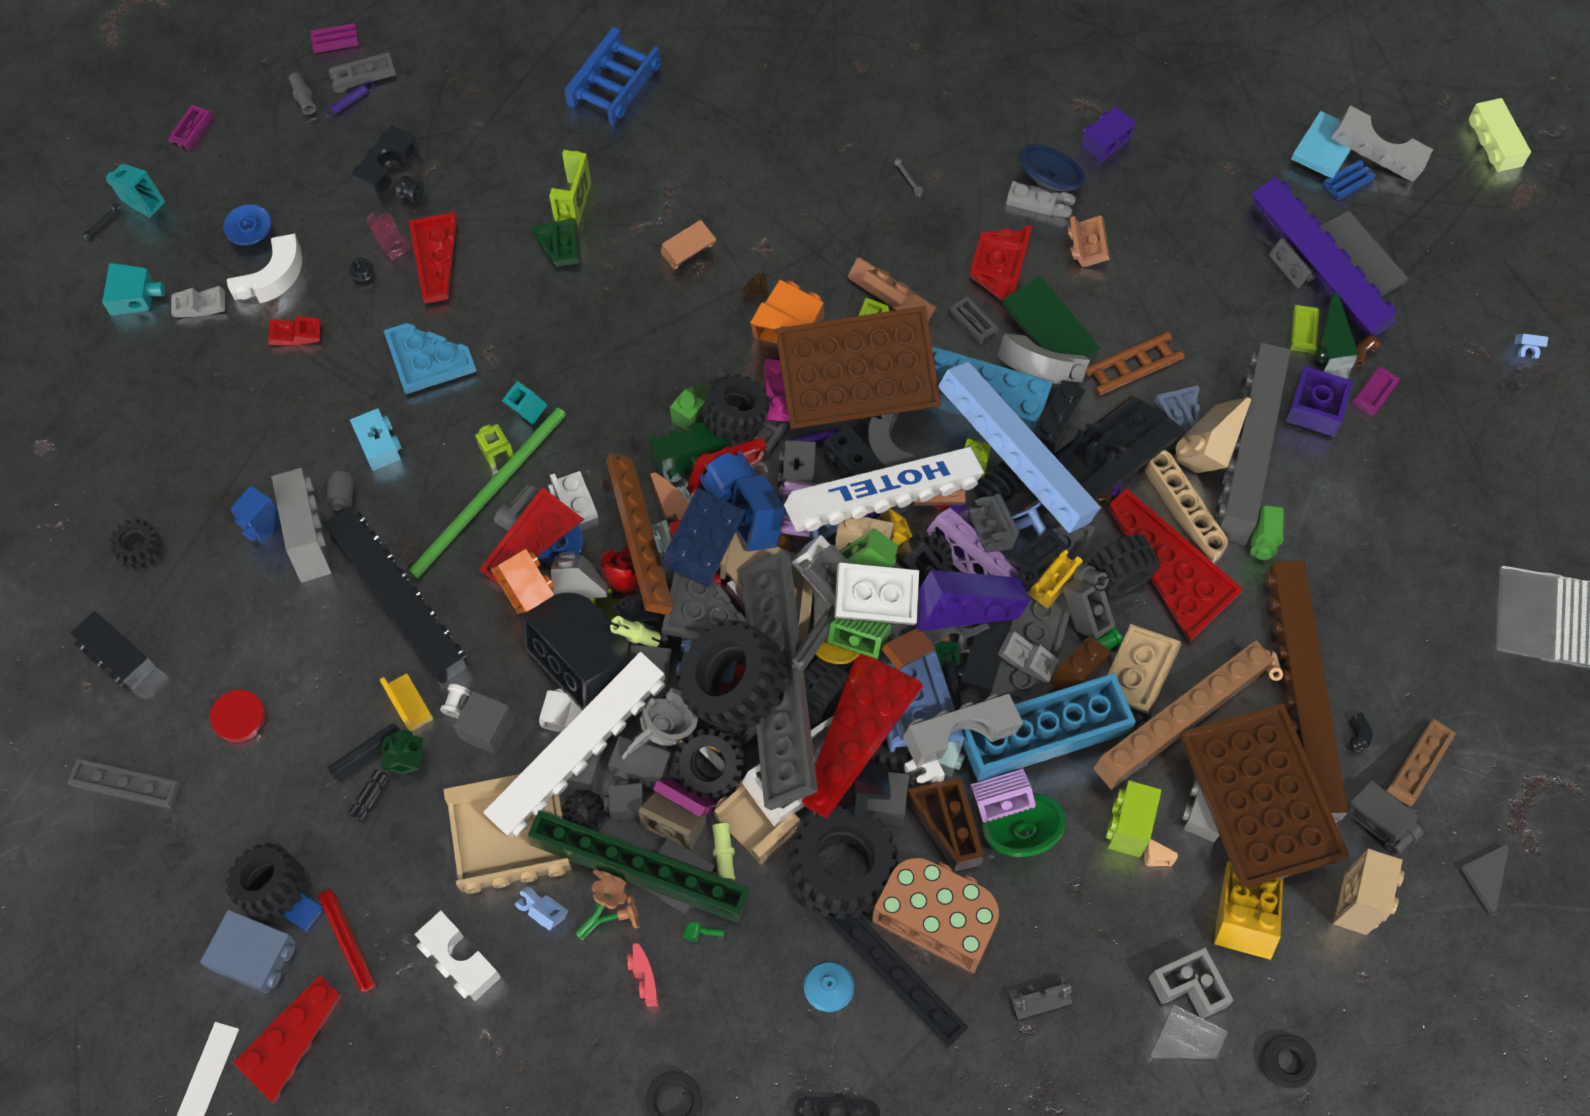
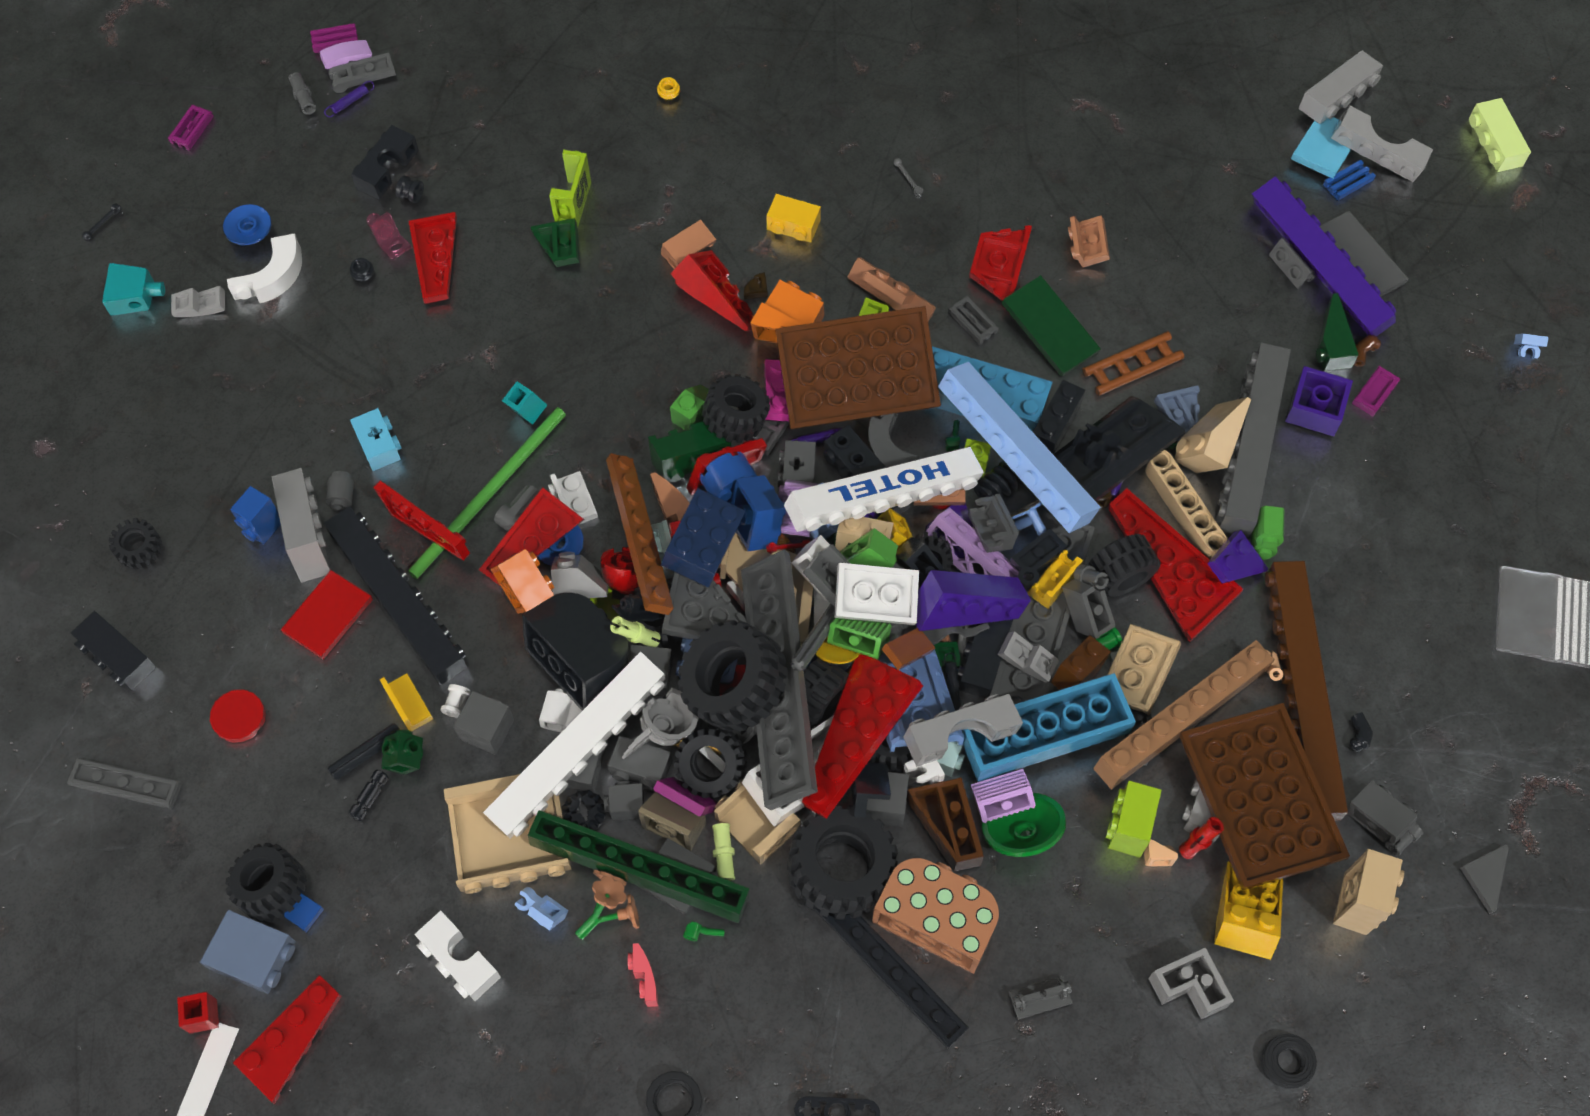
(133, 183): teal torso -> none
(197, 1012): none -> red brick
(298, 332): red slope -> none
(326, 614): none -> red tile
(345, 52): none -> lavender slope
(346, 941): red axle -> none
(421, 522): none -> red wing
(426, 357): dark azure plate -> none
(492, 442): lime window -> none
(602, 59): blue fence -> none
(668, 88): none -> yellow plate
(706, 280): none -> red wedge
(772, 547): none -> red hinge
(793, 218): none -> yellow brick
(828, 986): dark azure piece -> none
(952, 443): none -> dark green hand
(1033, 360): light grey arch -> none
(1040, 200): light grey hinge -> none
(1051, 168): dark blue dish -> none
(1108, 133): dark purple brick -> none
(1188, 1037): clear wing -> none
(1208, 830): none -> red pin
(1236, 559): none -> dark purple wing
(1304, 329): lime tile -> none
(1341, 87): none -> light grey brick
(1421, 762): medium nougat tile -> none

